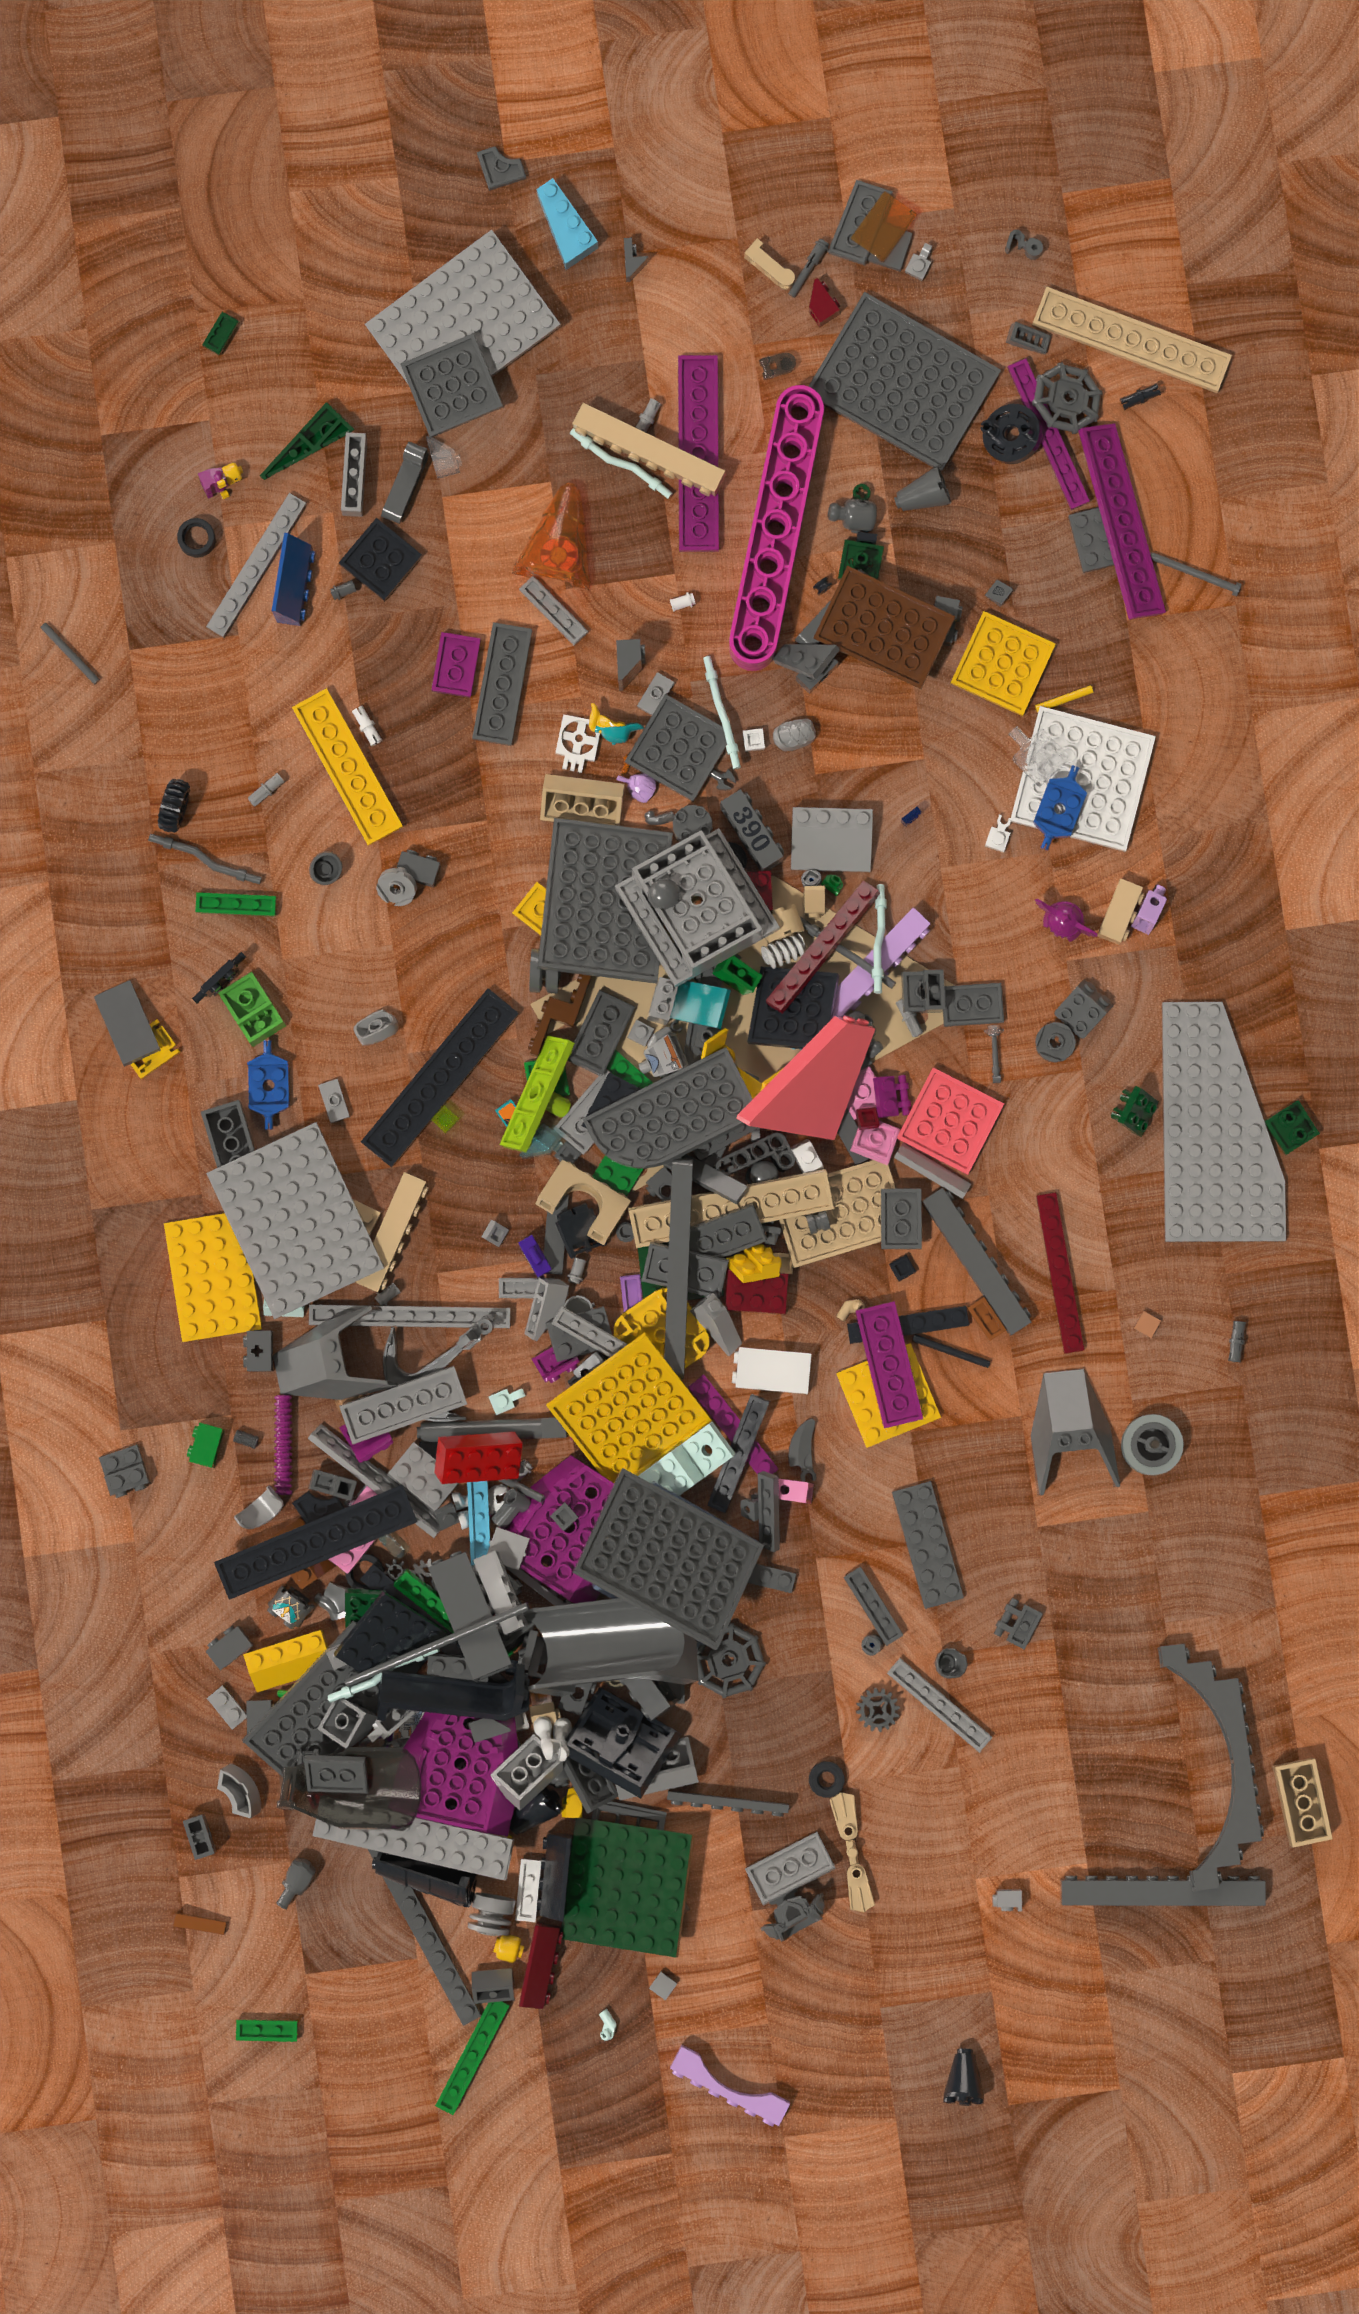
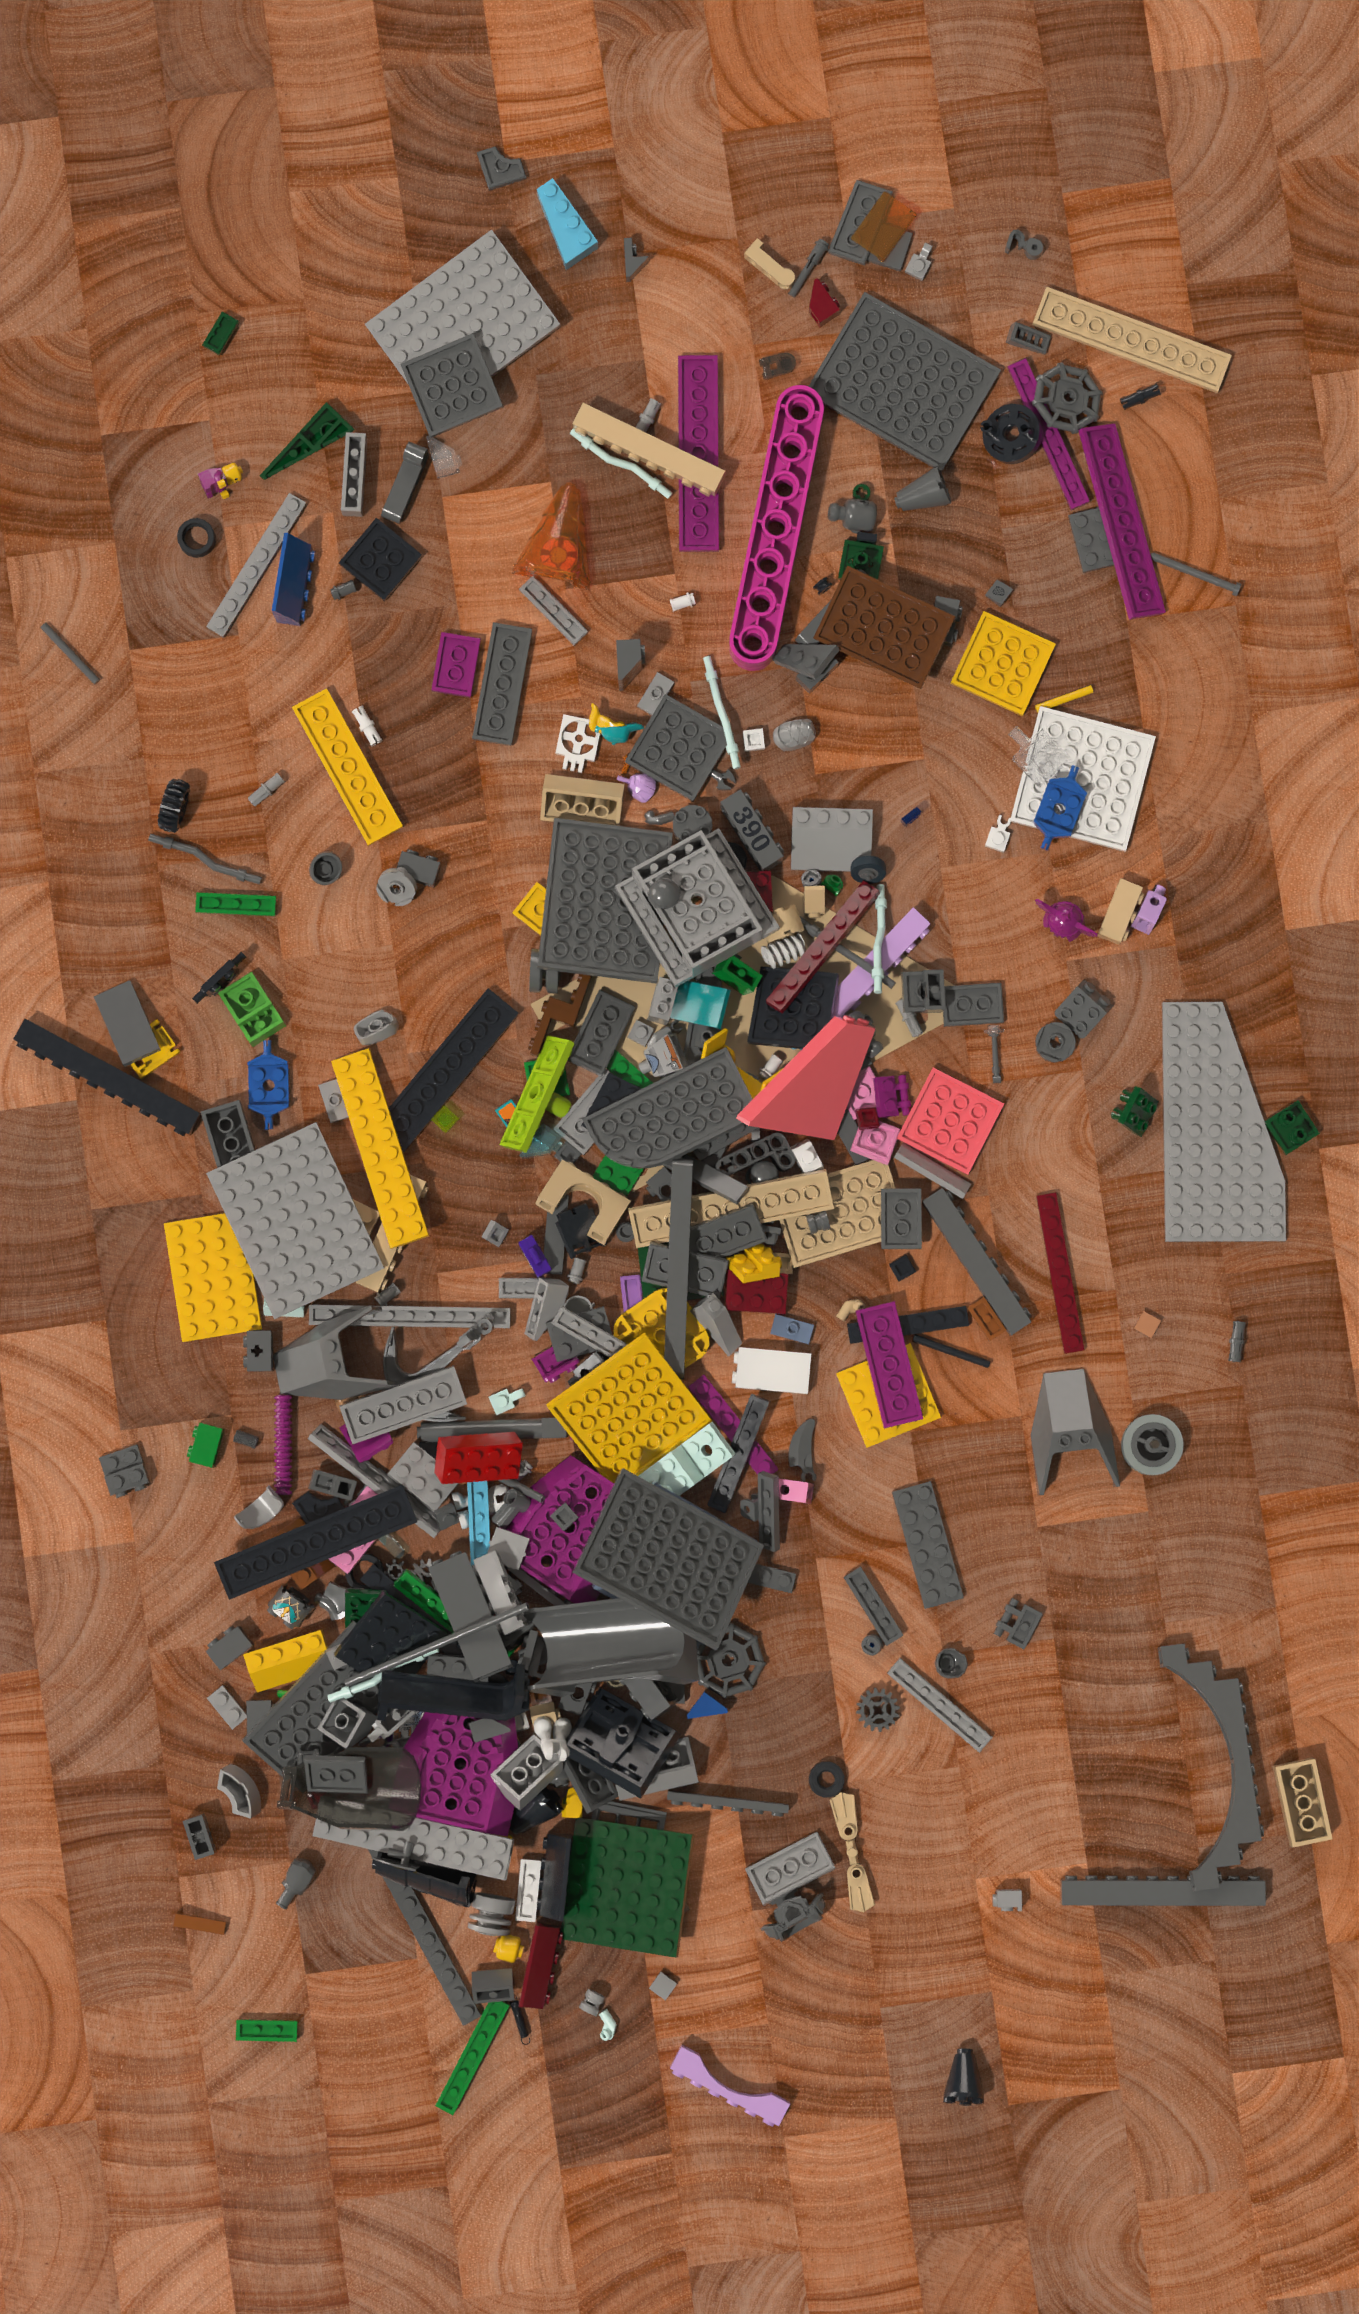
(107, 1077): none -> black brick
(380, 1148): none -> yellow plate
(403, 1855): none -> dark grey shield
(519, 2019): none -> black piece
(593, 1997): none -> light grey wheel
(706, 1706): none -> blue slope
(770, 1067): none -> white pin
(792, 1329): none -> sand blue plate
(868, 869): none -> black wheel

